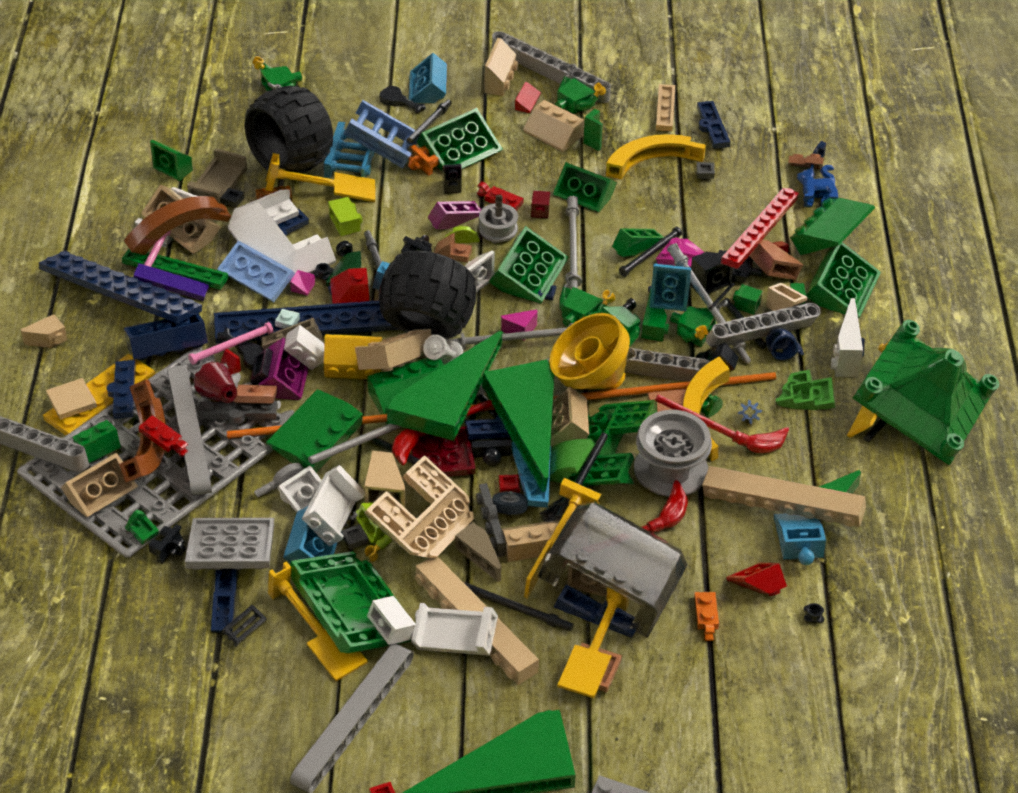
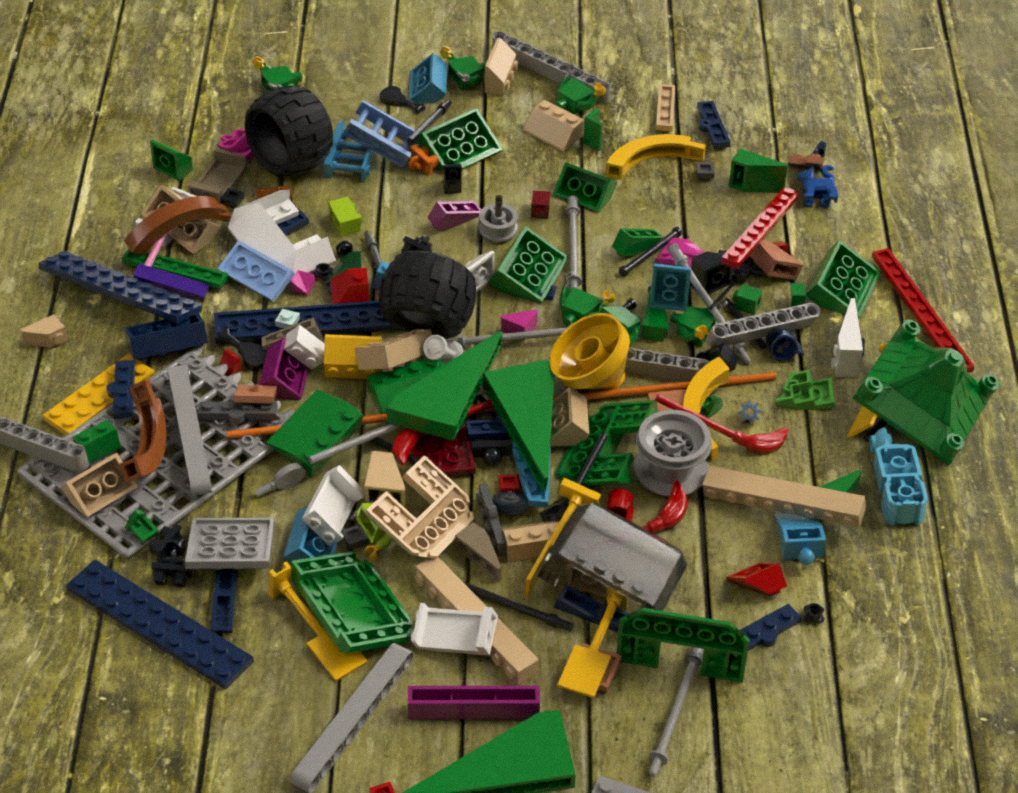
(71, 398): tan tile -> none
(160, 624): none -> dark blue plate
(163, 435): red plate -> none
(171, 567): none -> black hips
(193, 358): bright pink bar -> none
(215, 383): dark red cone -> none
(232, 636): black tile -> none
(236, 144): none -> dark pink plate
(261, 366): black tile -> none
(300, 488): white slope -> none
(343, 184): yellow piece -> none
(391, 620): white brick -> none
(456, 251): nougat slope -> none
(464, 234): lime tile -> none
(465, 70): none -> green torso
(473, 702): none -> magenta brick
(508, 198): red plate -> none
(527, 98): slope -> none
(568, 458): bright green slope -> none
(621, 503): none -> red piece
(658, 756): none -> light grey bar
(706, 613): orange plate -> none
(722, 642): none -> green slope
(756, 173): none -> green slope
(768, 627): none -> dark blue hinge
(782, 297): tan slope -> none
(830, 224): green slope -> none
(898, 480): none -> medium azure brick
(917, 303): none -> red plate

